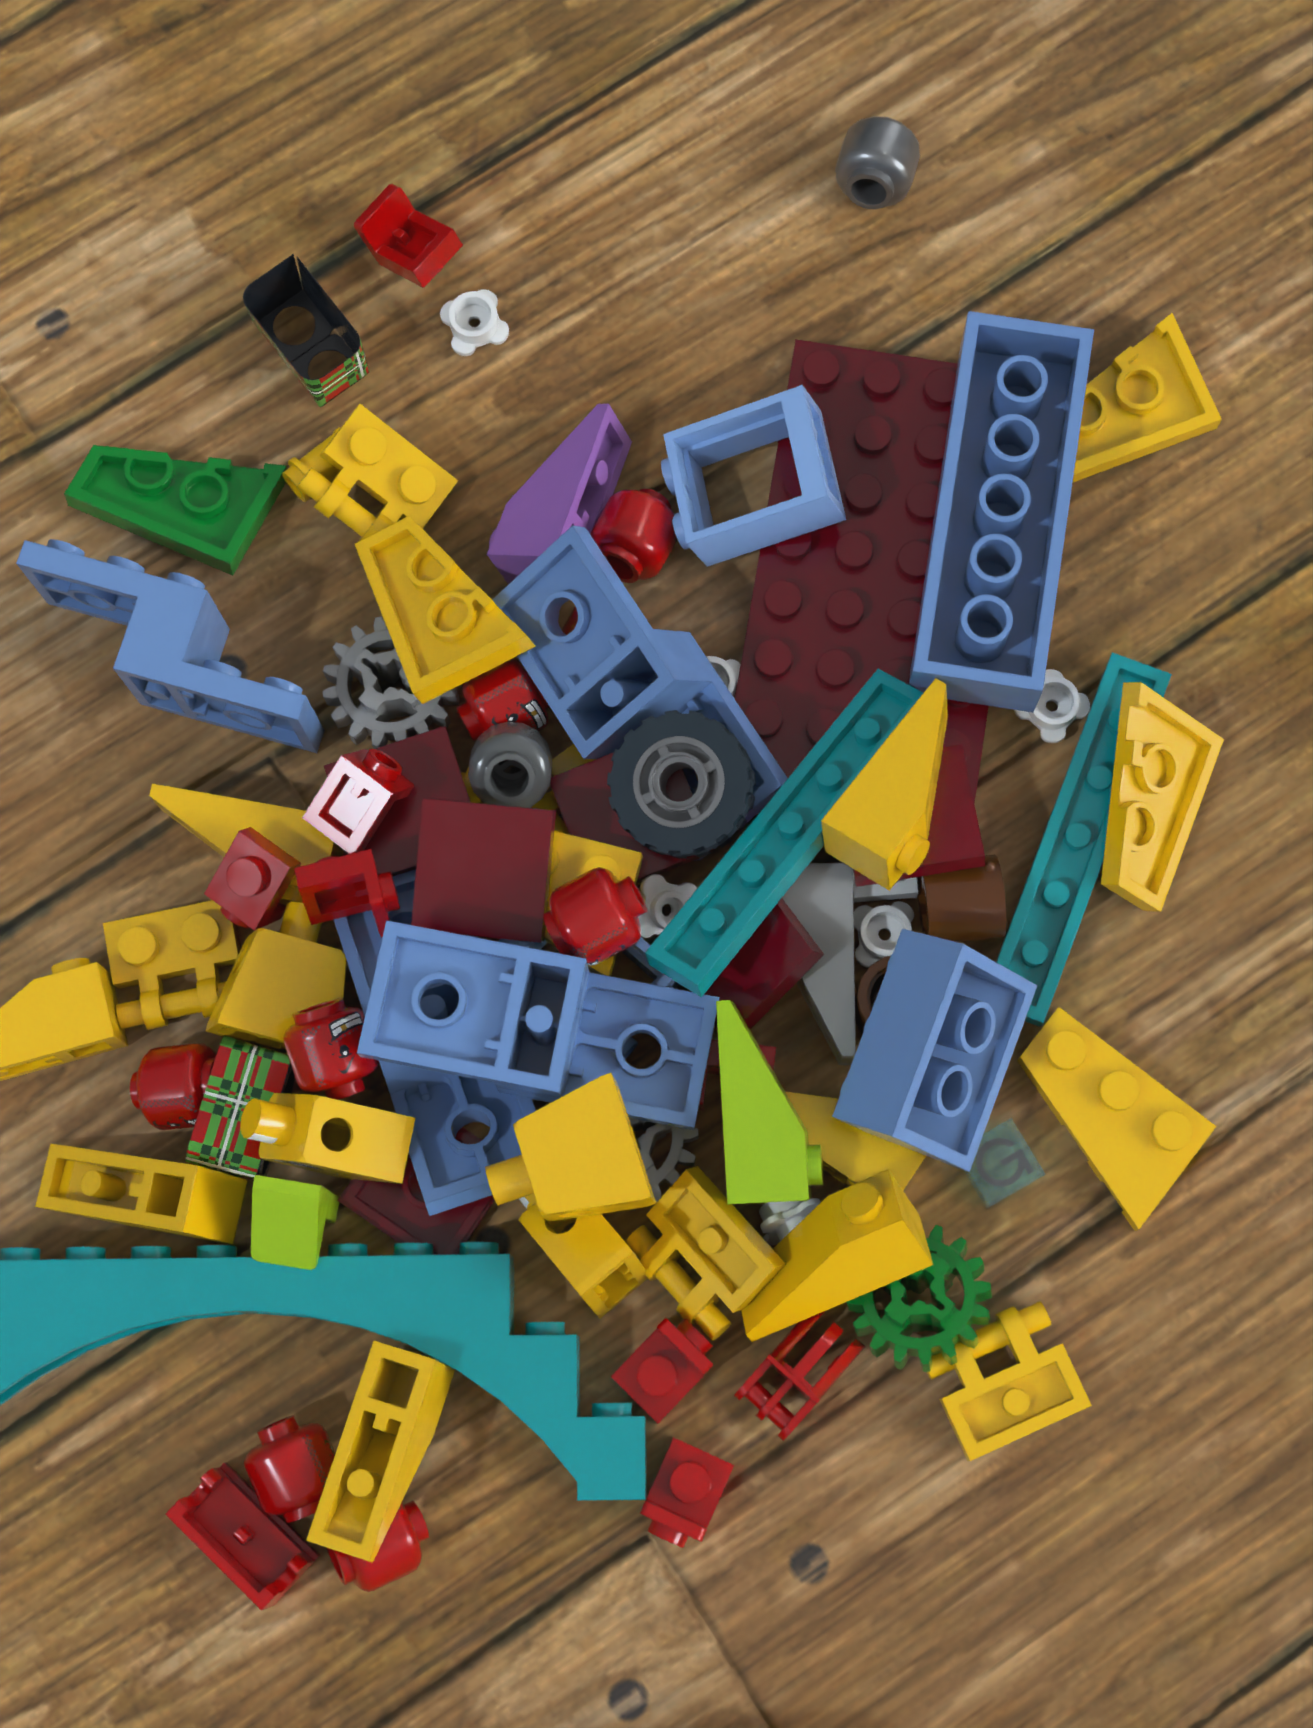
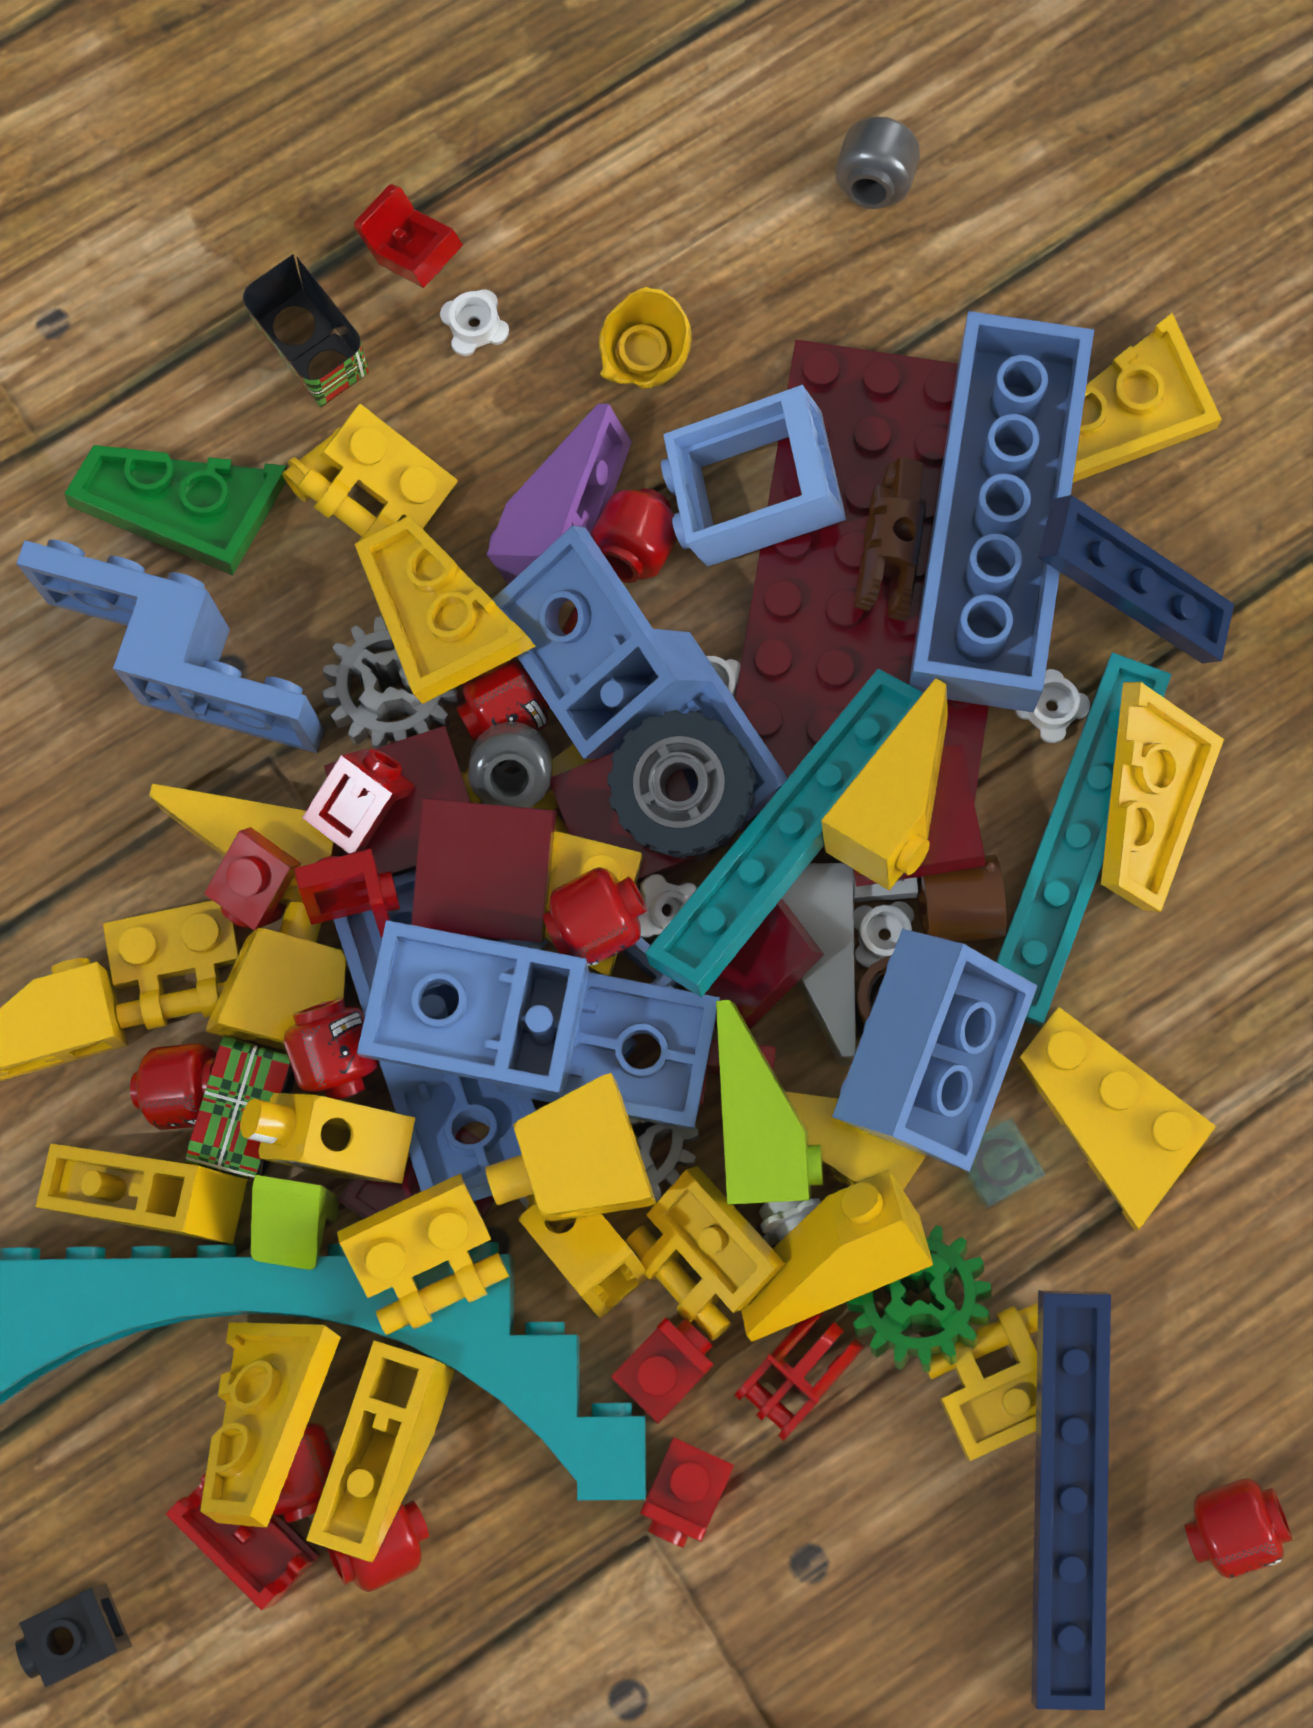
(95, 1629): none -> black brick
(267, 1409): none -> yellow wing
(415, 1237): none -> yellow plate
(644, 339): none -> yellow hair
(893, 539): none -> reddish brown hinge
(1071, 1500): none -> dark blue plate
(1136, 579): none -> dark blue plate
(1238, 1528): none -> red head

